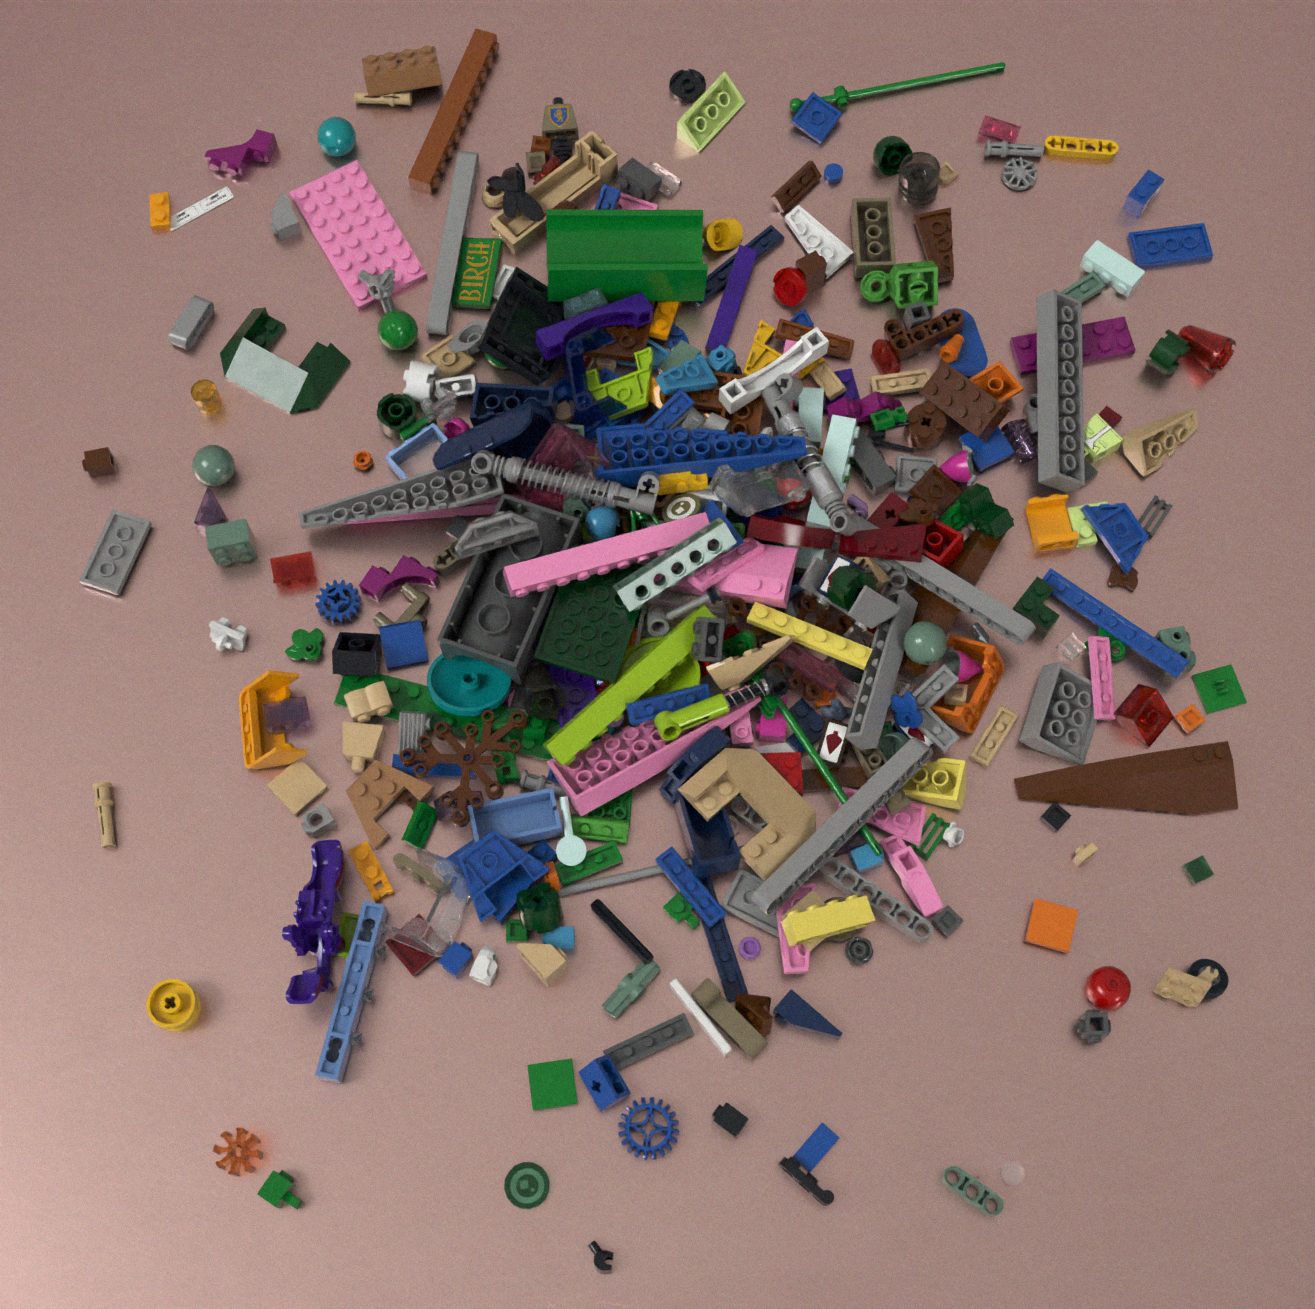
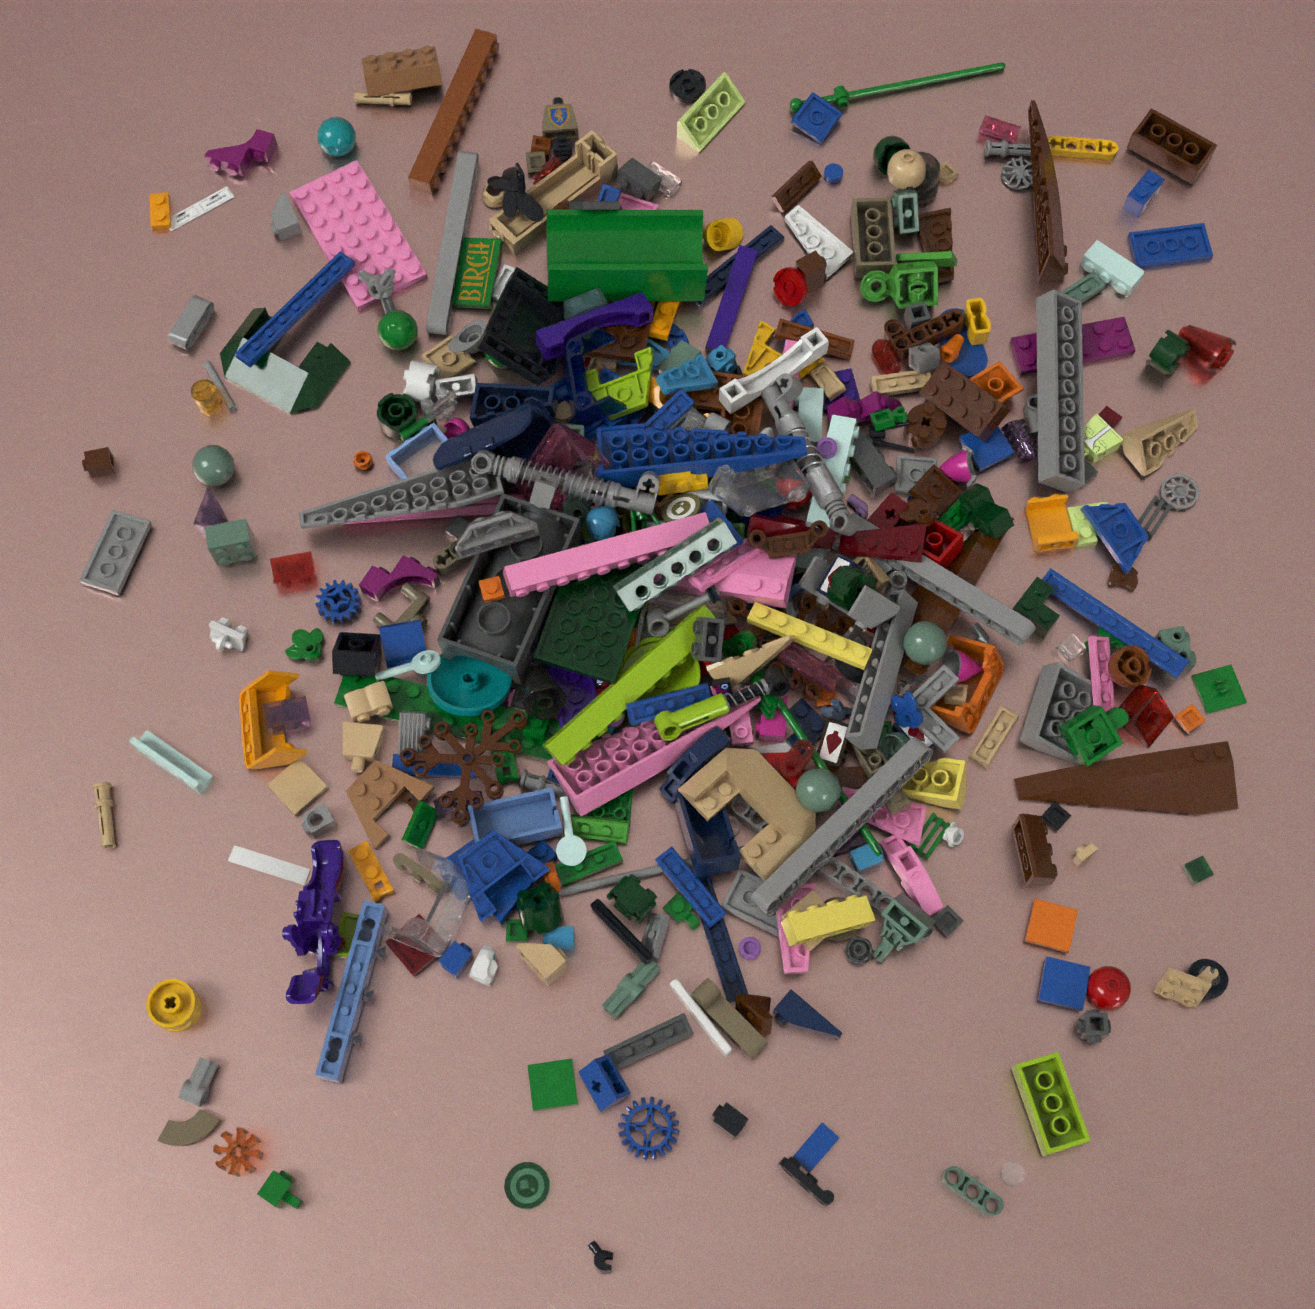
(172, 761): none -> light aqua fence
(189, 1131): none -> dark tan tile
(197, 1087): none -> light grey piece
(220, 386): none -> light grey bar
(269, 865): none -> white sticker
(294, 309): none -> blue tile
(422, 663): none -> light aqua piece
(491, 589): none -> orange plate
(543, 491): none -> light grey brick
(594, 205): none -> dark grey tile
(632, 898): none -> dark green brick
(655, 933): none -> light grey plate
(720, 686): none -> black tile
(789, 543): none -> reddish brown plate
(795, 759): none -> clear red plate
(818, 790): none -> sand green piece
(827, 448): none -> medium lavender tile
(904, 924): none -> sand green brick
(905, 211): none -> sand green brick
(906, 169): none -> tan cylinder
(924, 357): none -> light grey brick
(941, 259): none -> bright green tile
(976, 321): none -> yellow brick
(1034, 850): none -> reddish brown slope
(1047, 206): none -> reddish brown wedge
(1050, 1104): none -> lime brick
(1064, 983): none -> blue tile
(1094, 733): none -> green brick
(1129, 667): none -> dark orange cylinder
(1171, 146): none -> reddish brown brick
(1179, 491): none -> light grey wheel

